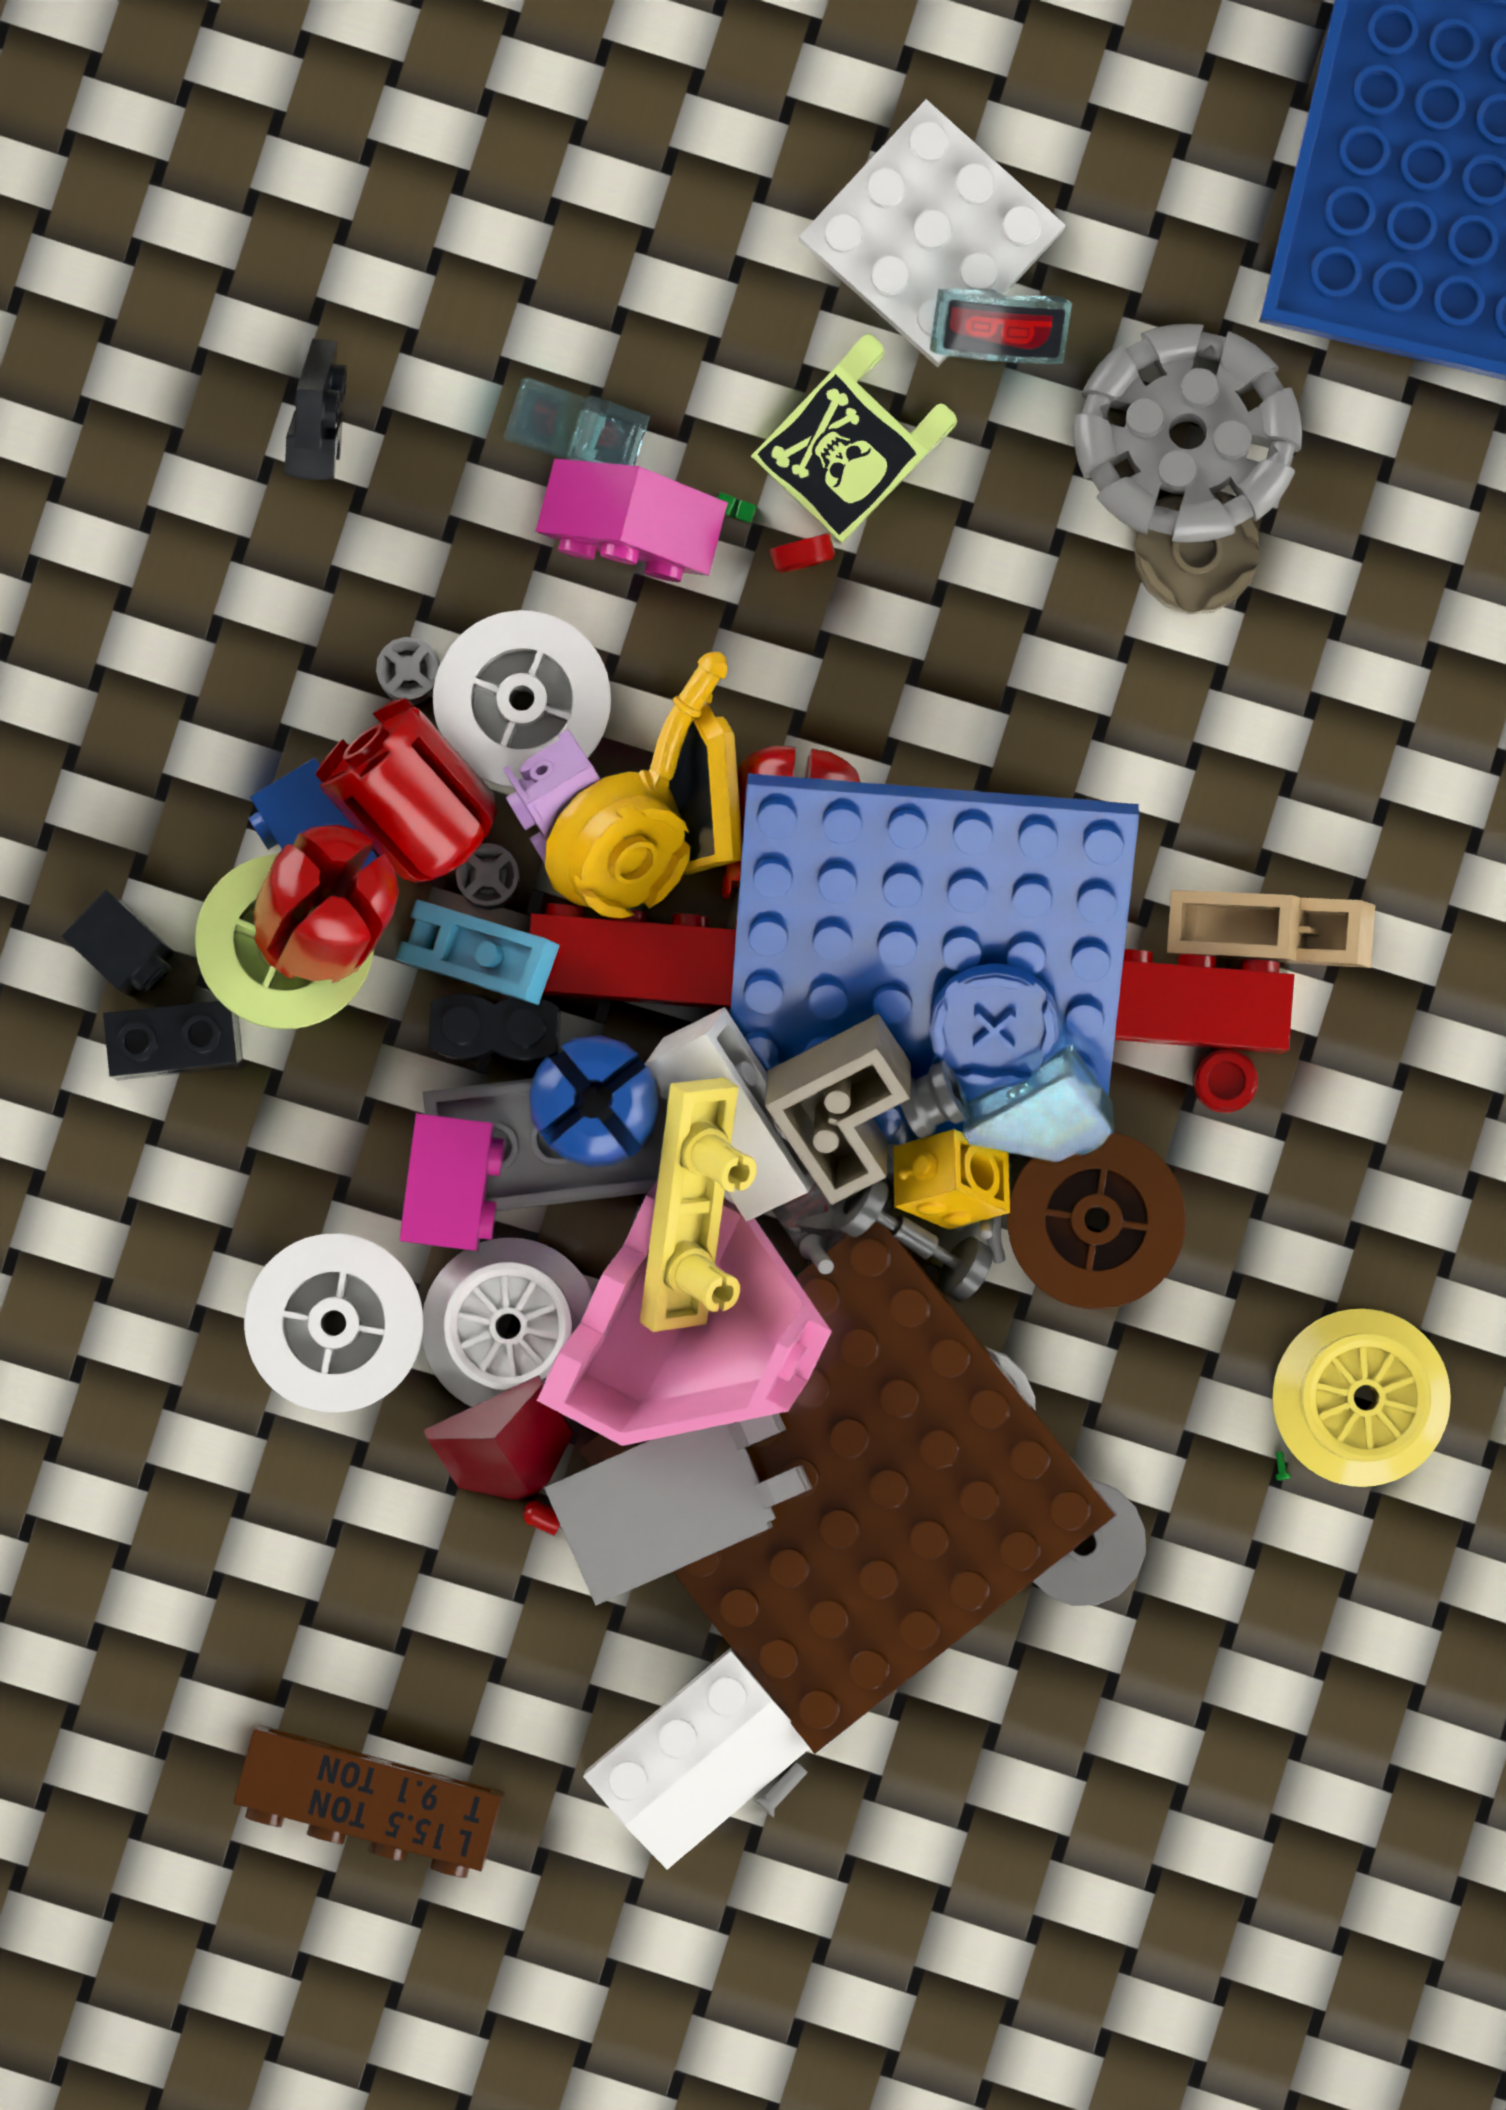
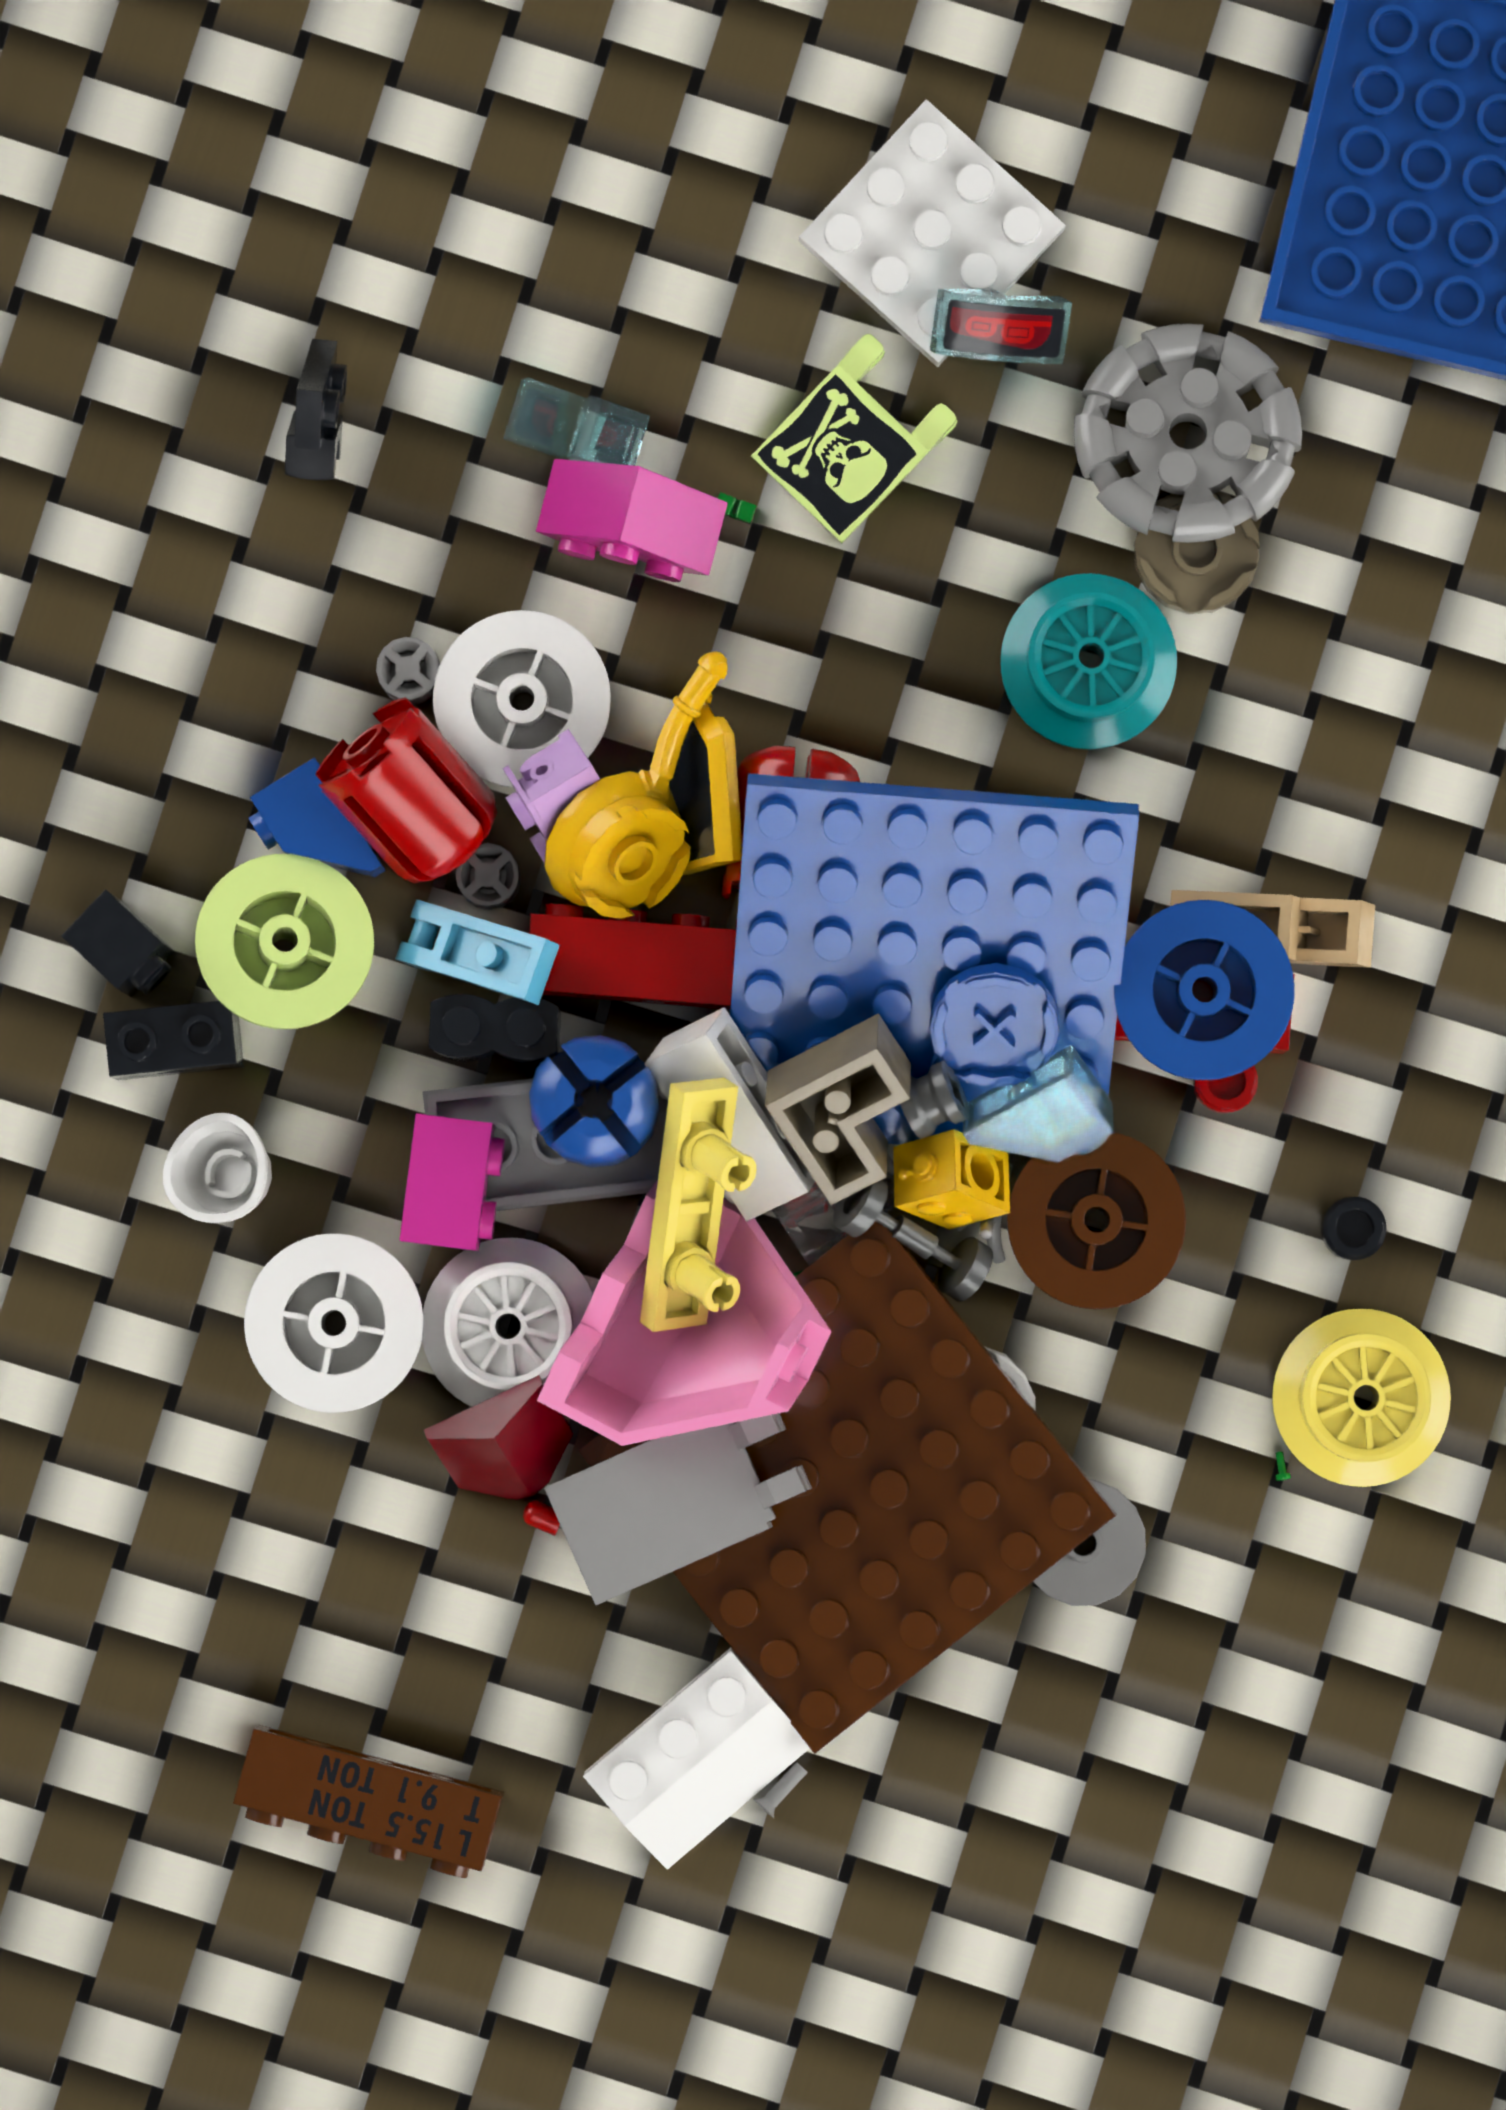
(217, 1169): none -> white helmet
(350, 903): red cylinder -> none
(802, 553): red tile -> none
(813, 1248): light grey piece -> none
(1080, 703): none -> teal piece
(1248, 982): none -> blue piece
(1353, 1228): none -> black tile

